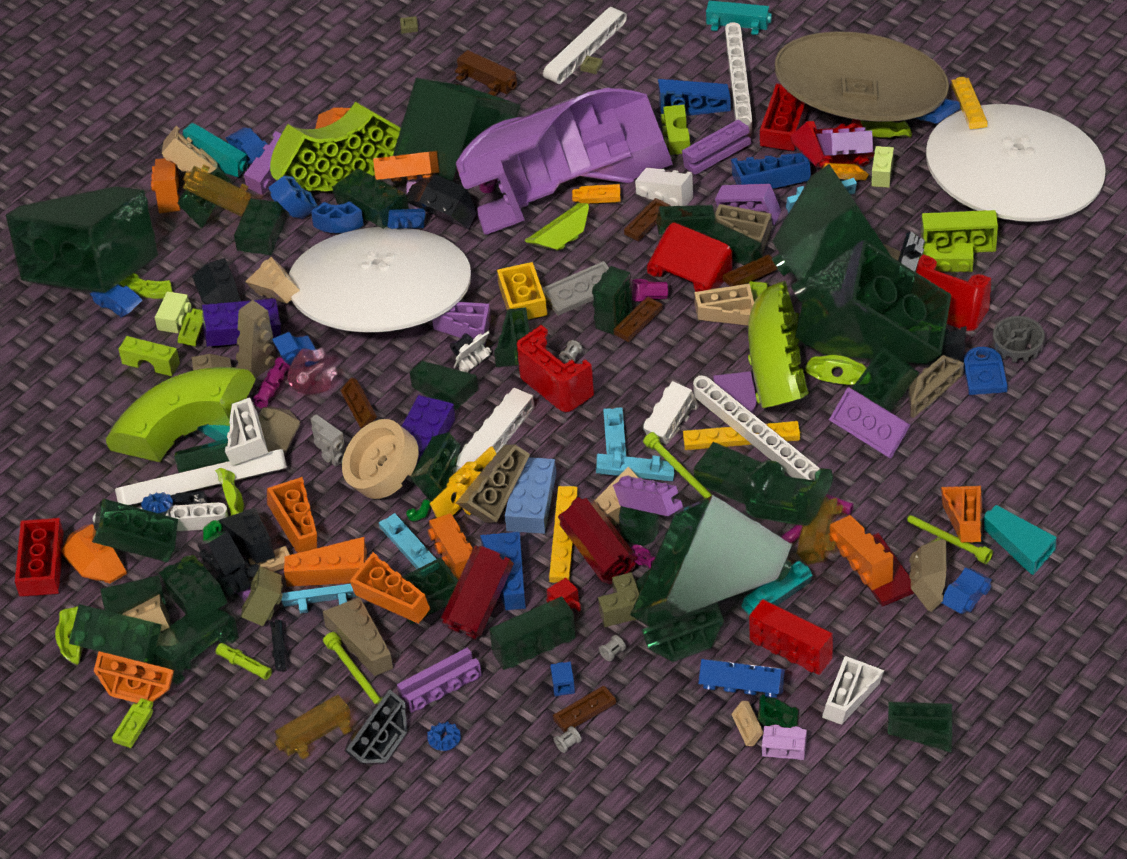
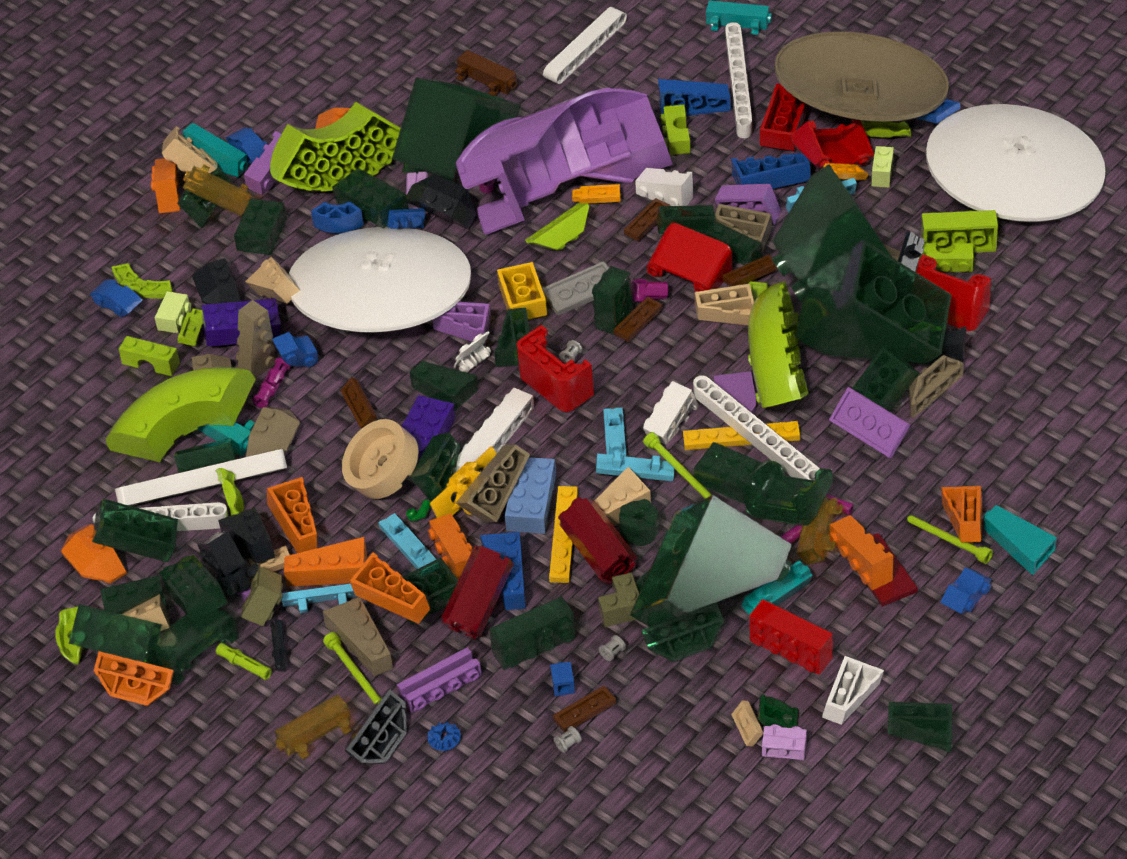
(39, 557): red brick -> none
(83, 238): clear green slope -> none
(133, 723): lime hinge -> none
(152, 503): blue gear -> none
(190, 498): black wing -> none
(211, 528): green arm -> none
(245, 433): white wedge -> none
(292, 197): blue brick -> none
(302, 378): clear pink piece -> none
(329, 440): light grey plate -> none
(406, 165): orange wedge -> none
(409, 24): olive tile -> none
(455, 346): black bush -> none
(567, 591): red brick -> none
(591, 64): olive tile -> none
(638, 549): magenta pin -> none
(647, 495): medium lavender brick -> none
(716, 147): medium lavender brick -> none
(741, 676): blue wedge -> none
(822, 367): lime piece -> none
(845, 141): medium lavender wedge -> none
(929, 572): dark tan wedge -> none
(969, 103): yellow plate -> none
(984, 374): blue tile -> none
(1013, 335): dark grey gear -> none

